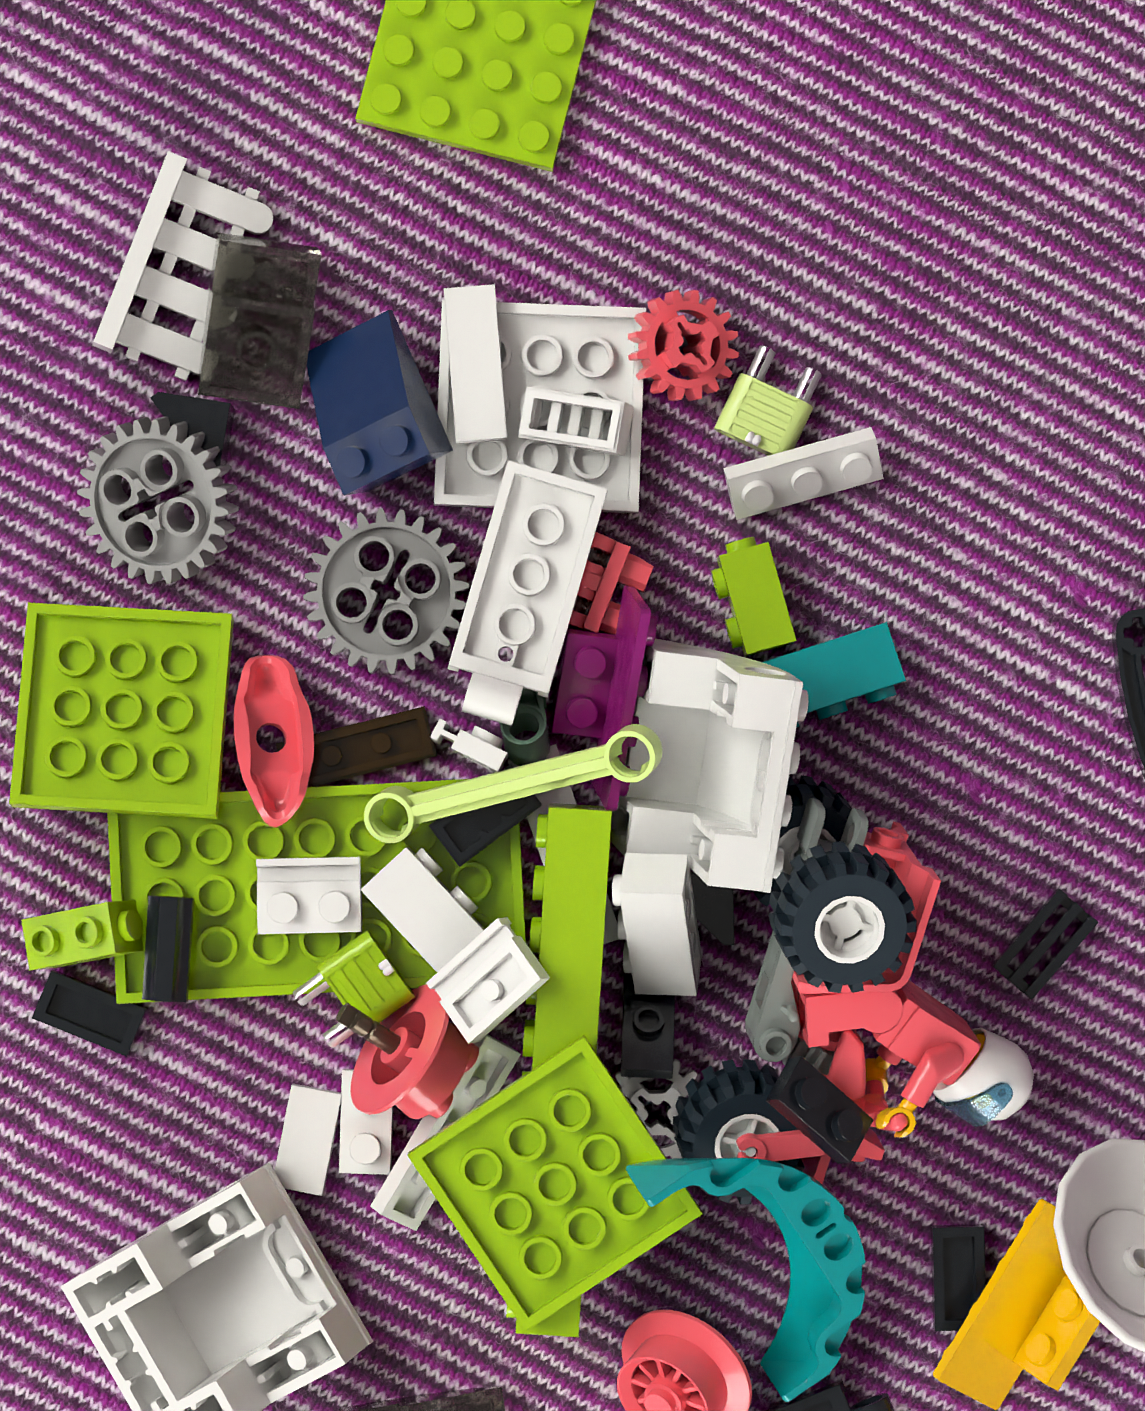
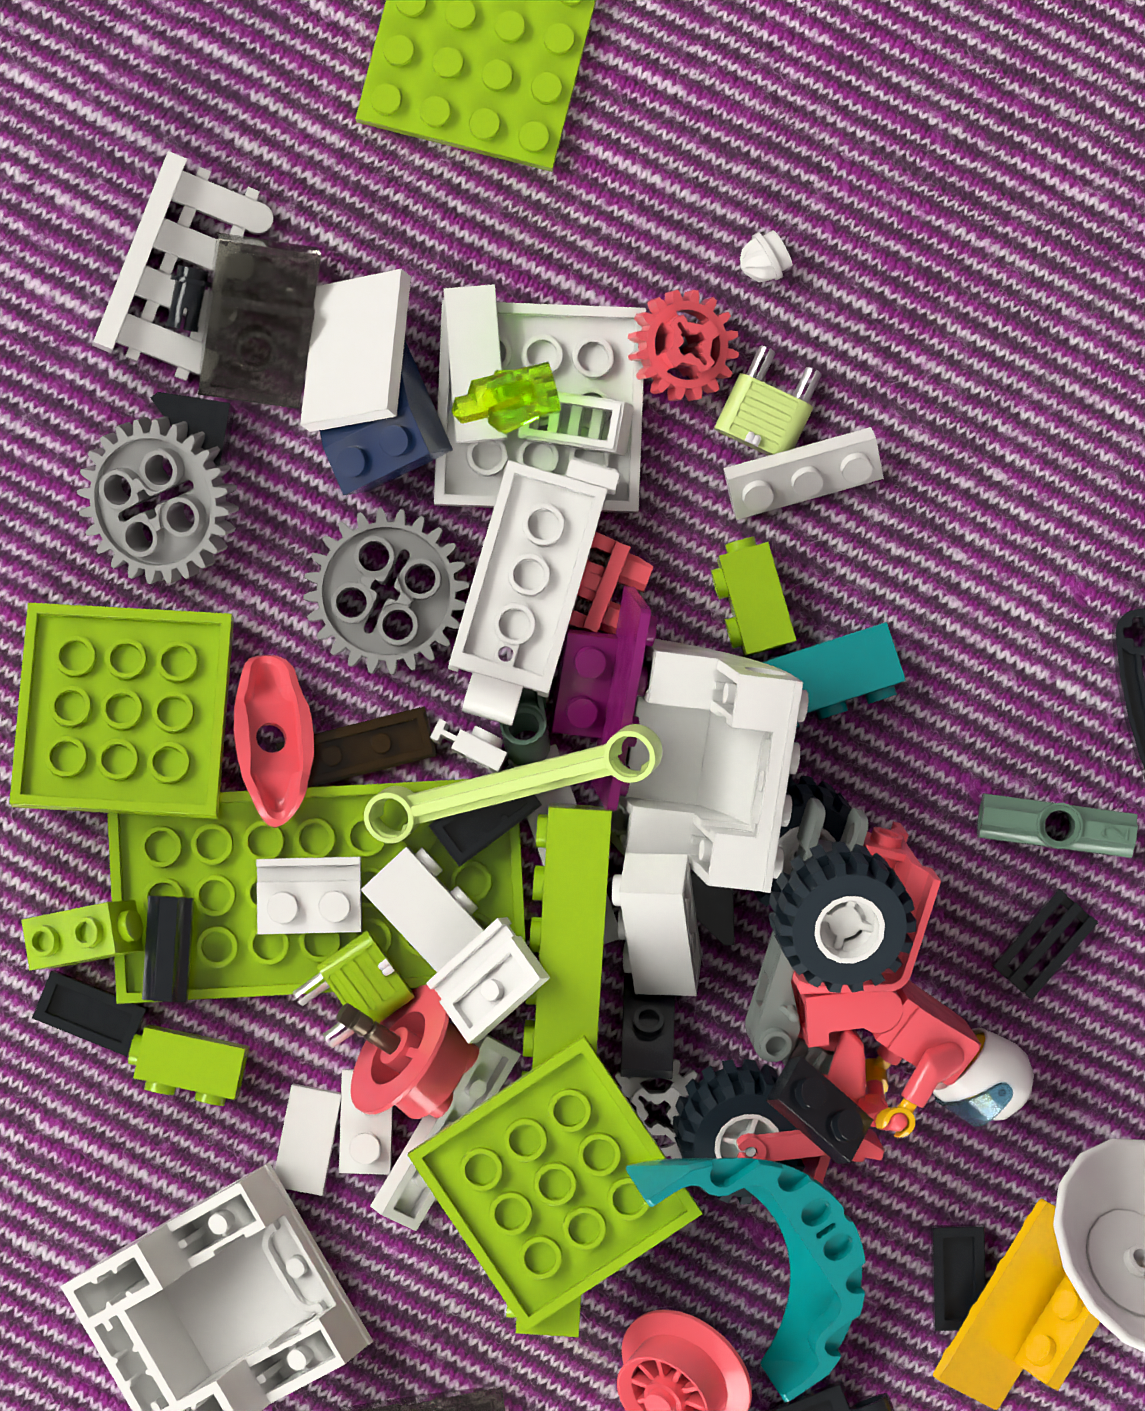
(188, 294): none -> black pin
(189, 1062): none -> lime brick
(356, 351): none -> white tile
(510, 398): none -> clear neon green rock
(593, 474): none -> white tile
(765, 257): none -> white plate
(1089, 828): none -> sand green piece

